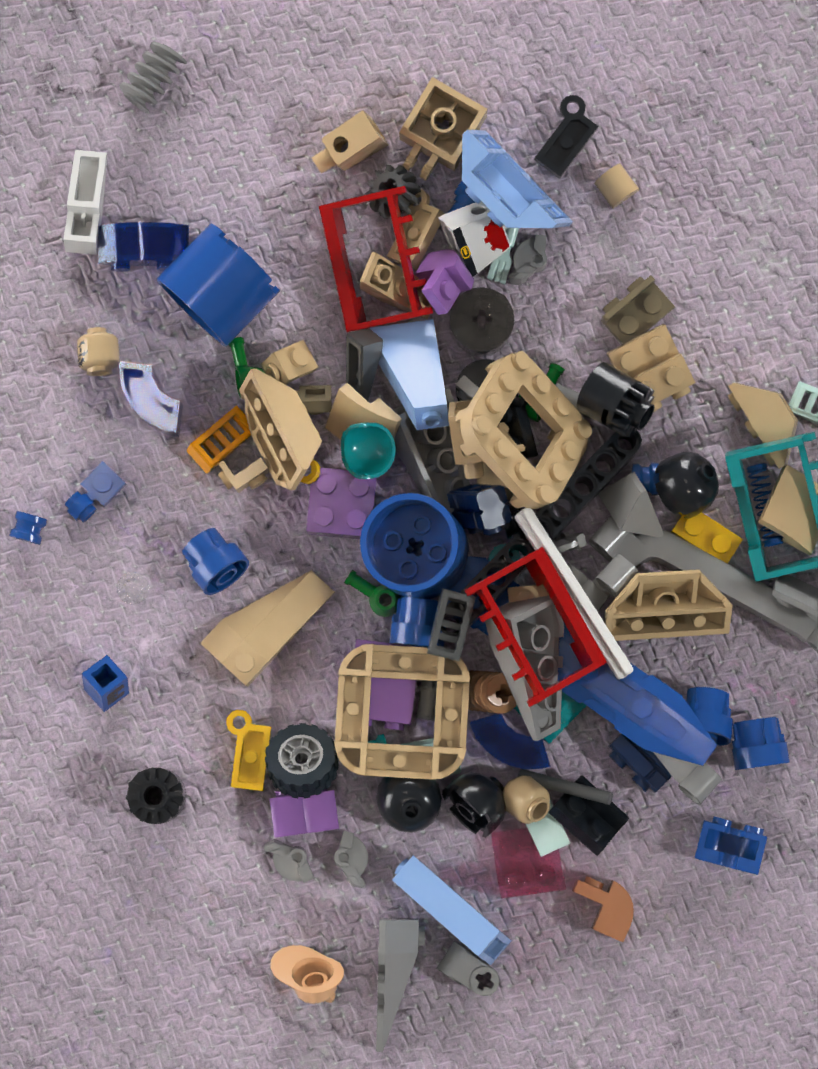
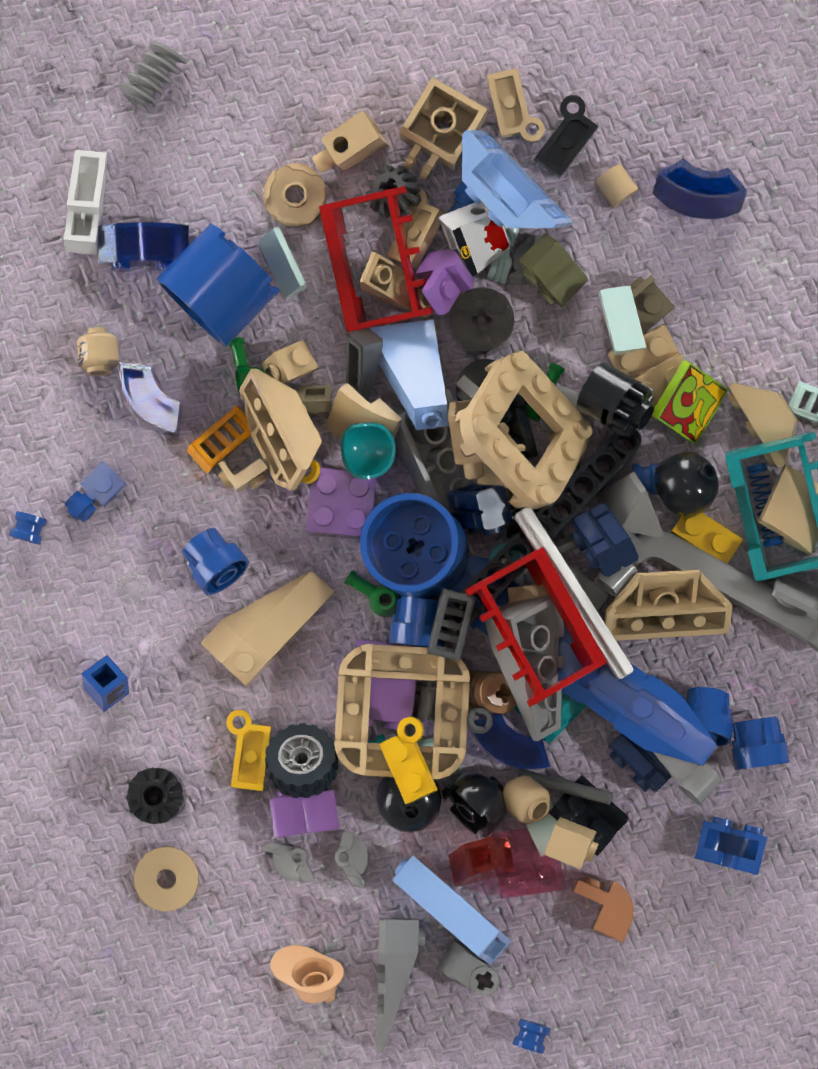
(147, 878): none -> tan tile
(282, 263): none -> light aqua slope
(290, 213): none -> tan tile
(408, 762): none -> yellow hinge
(470, 720): none -> dark grey pin
(481, 860): none -> clear red slope
(511, 106): none -> tan hinge
(531, 1036): none -> blue wheel
(552, 271): none -> olive brick
(571, 843): none -> tan brick
(604, 539): none -> dark blue brick
(622, 319): none -> light aqua slope
(689, 402): none -> tile
(699, 191): none -> clear blue brick

